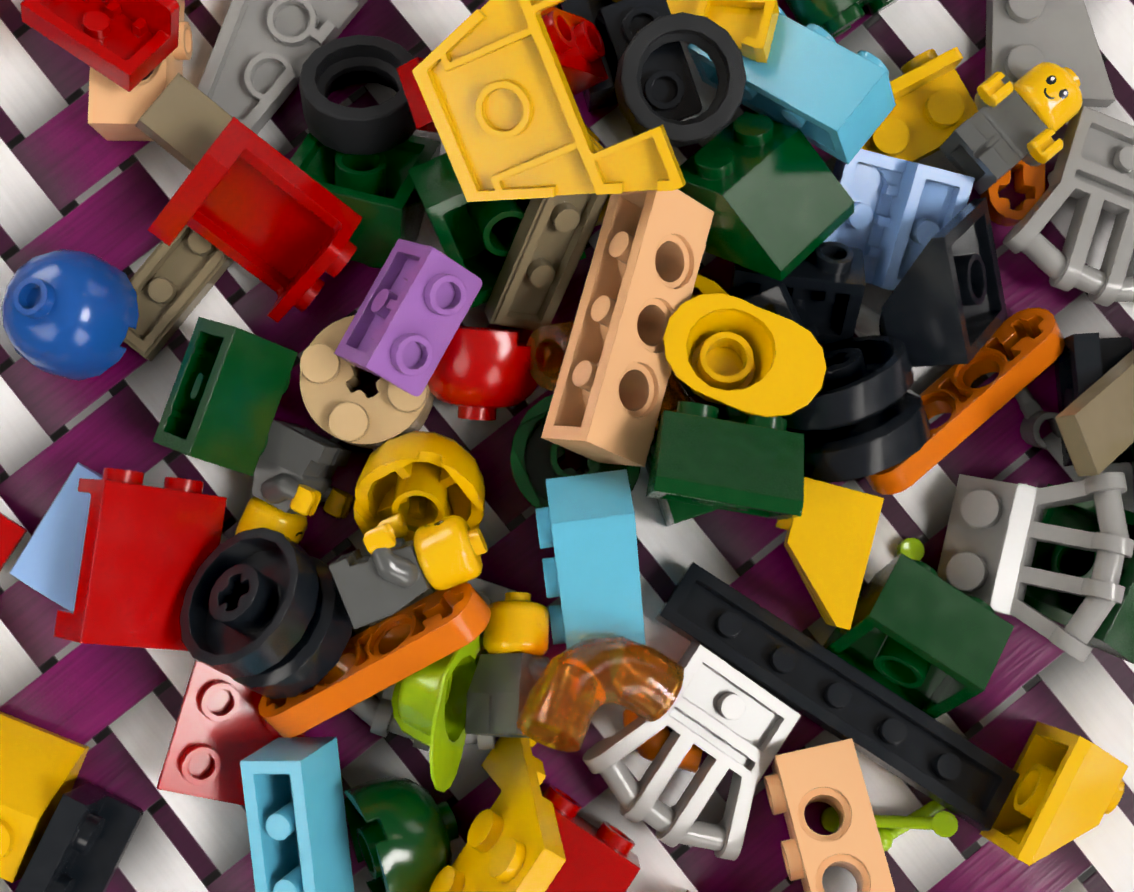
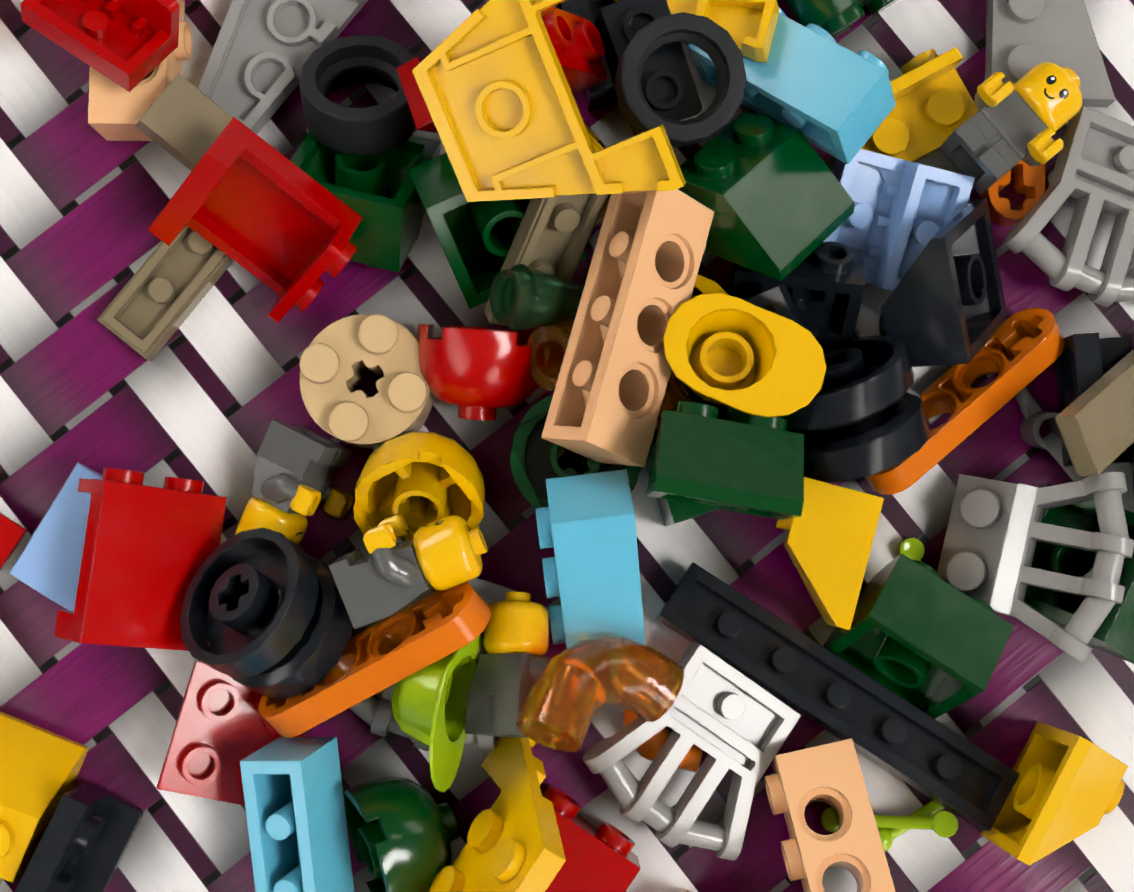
(69, 313): blue cylinder -> none
(225, 396): dark green slope -> none
(409, 316): medium lavender bracket -> none
(533, 298): none -> clear green cone

